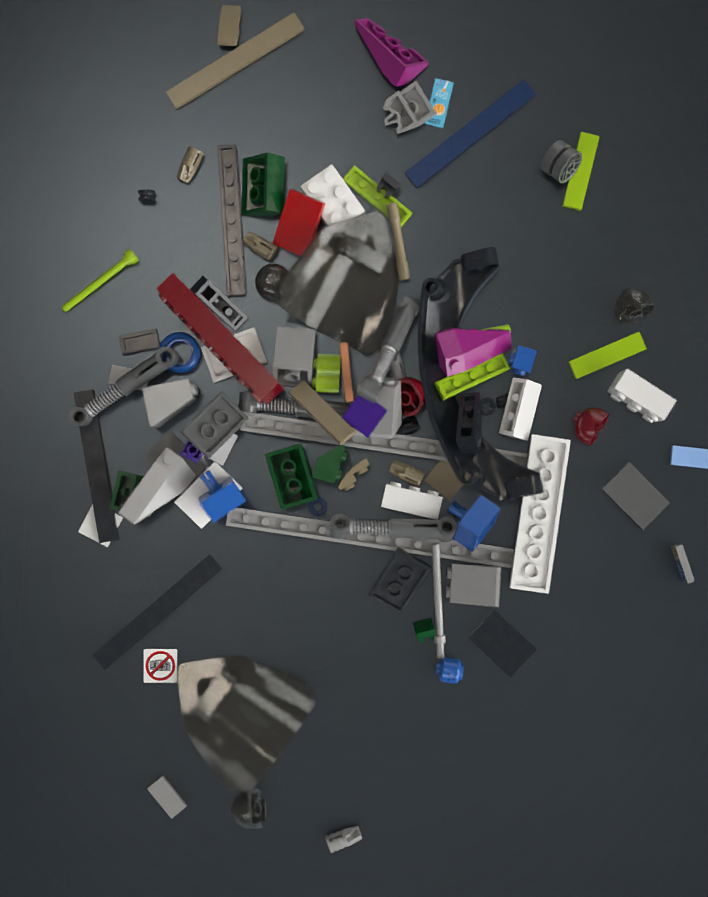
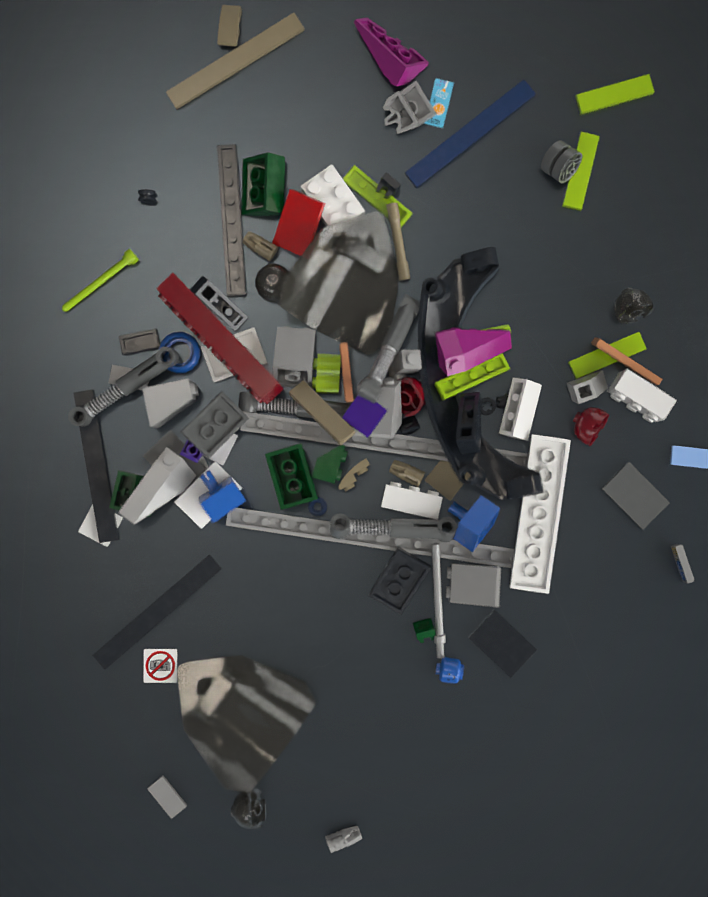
(189, 164): dark tan hinge -> none
(407, 362): none -> light grey brick
(522, 360): blue brick -> none
(587, 387): none -> light grey slope
(614, 94): none -> lime tile
(623, 359): none -> nougat tile

